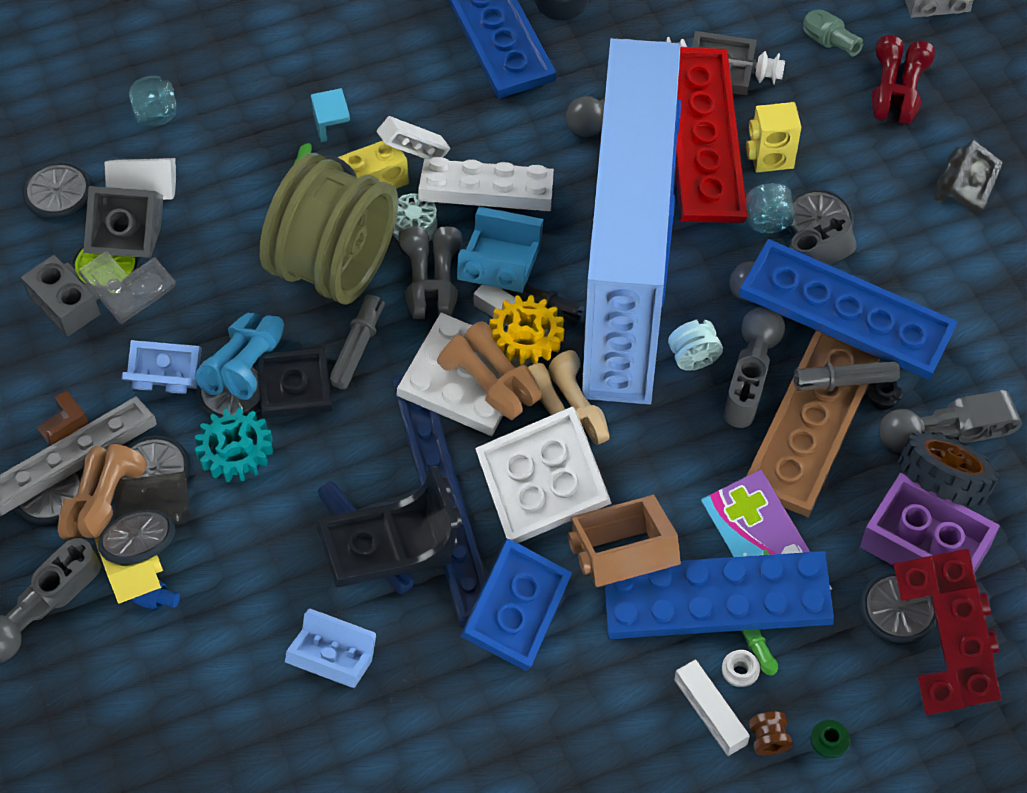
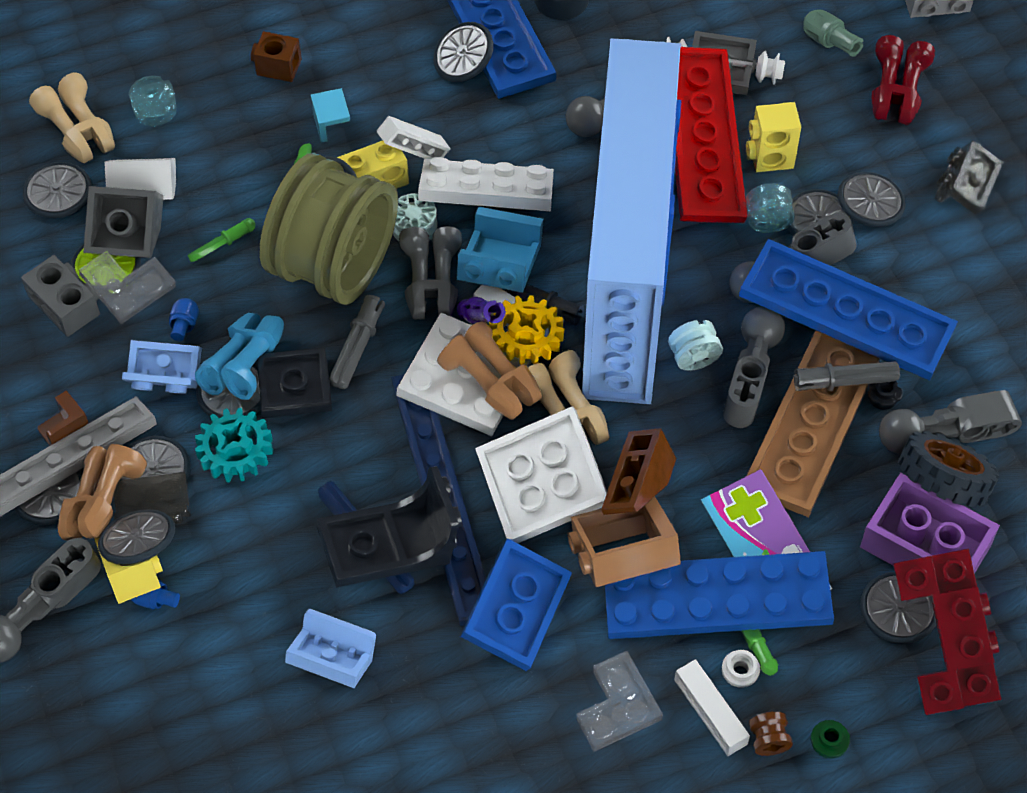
(72, 92): none -> tan piece
(183, 318): none -> blue cylinder
(227, 237): none -> bright green piece
(276, 56): none -> reddish brown brick
(463, 51): none -> wheel
(480, 310): none -> dark purple pin
(628, 705): none -> clear plate
(640, 471): none -> reddish brown slope
(871, 199): none -> flat silver wheel

